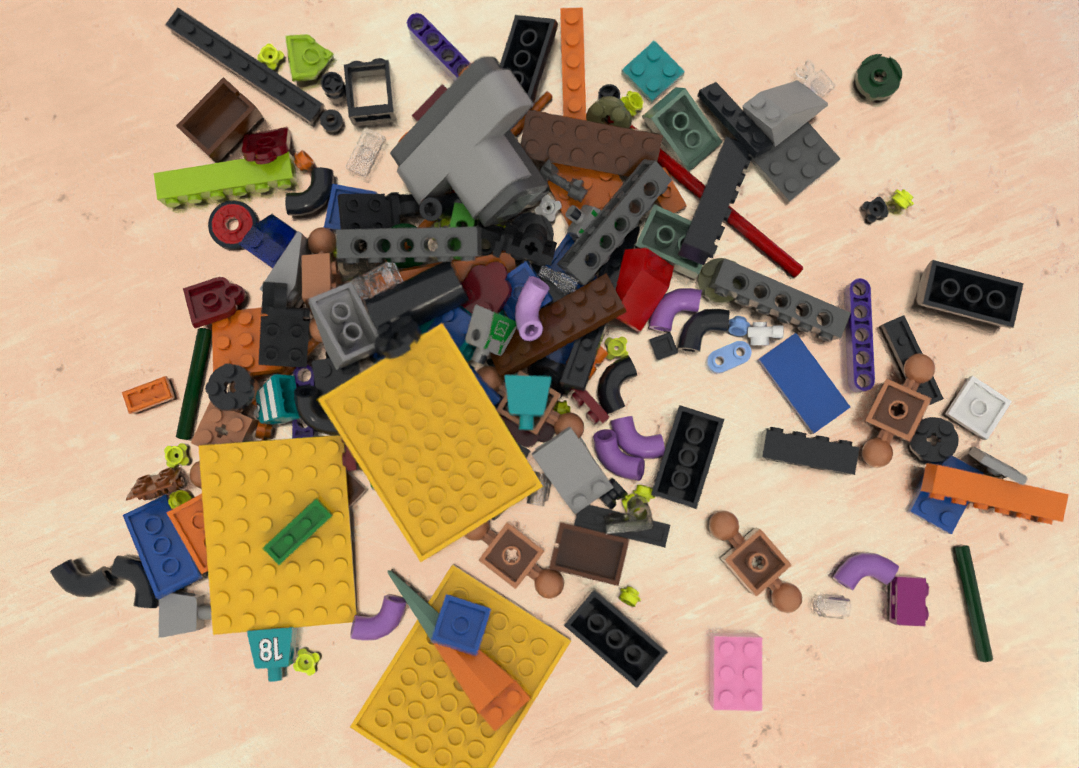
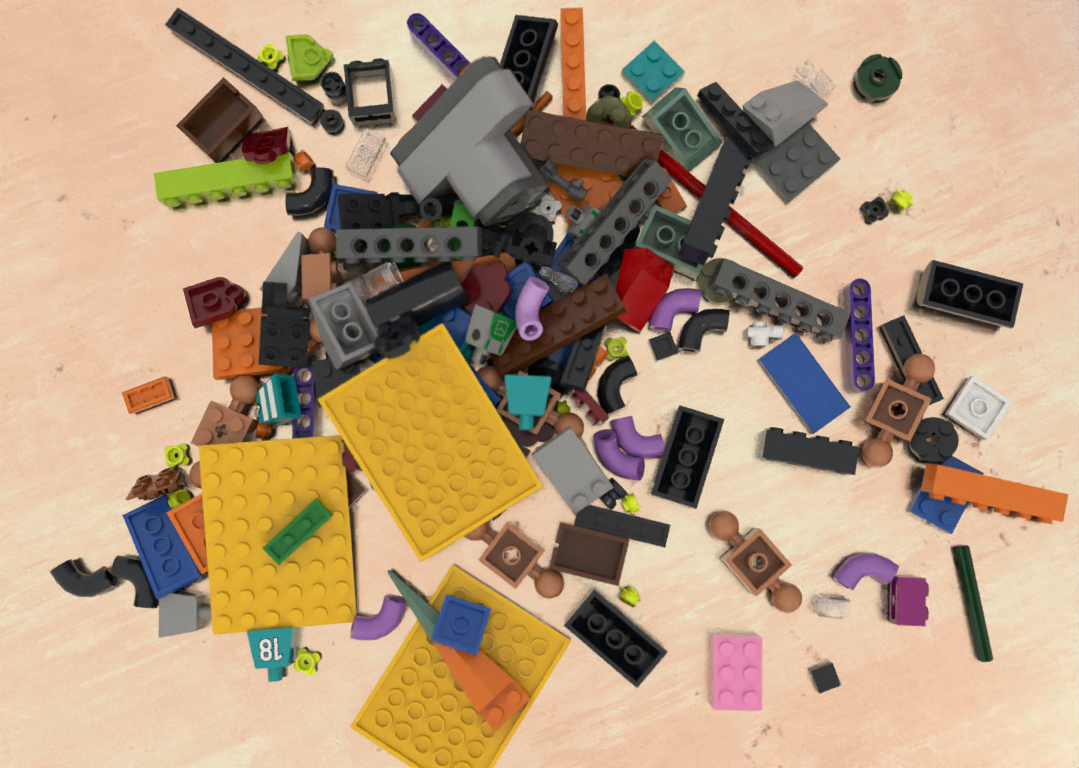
(193, 384): dark green axle -> none
(217, 387): black plate -> none
(222, 215): red wheel -> none
(268, 239): clear blue slope -> none
(311, 411): black cylinder -> none
(541, 495): clear brick -> none
(631, 521): clear smoke plate -> none
(644, 491): neon yellow plate -> none
(729, 357): light blue plate -> none
(738, 326): light blue plate -> none
(825, 677): none -> black tile
(997, 467): light grey plate -> none

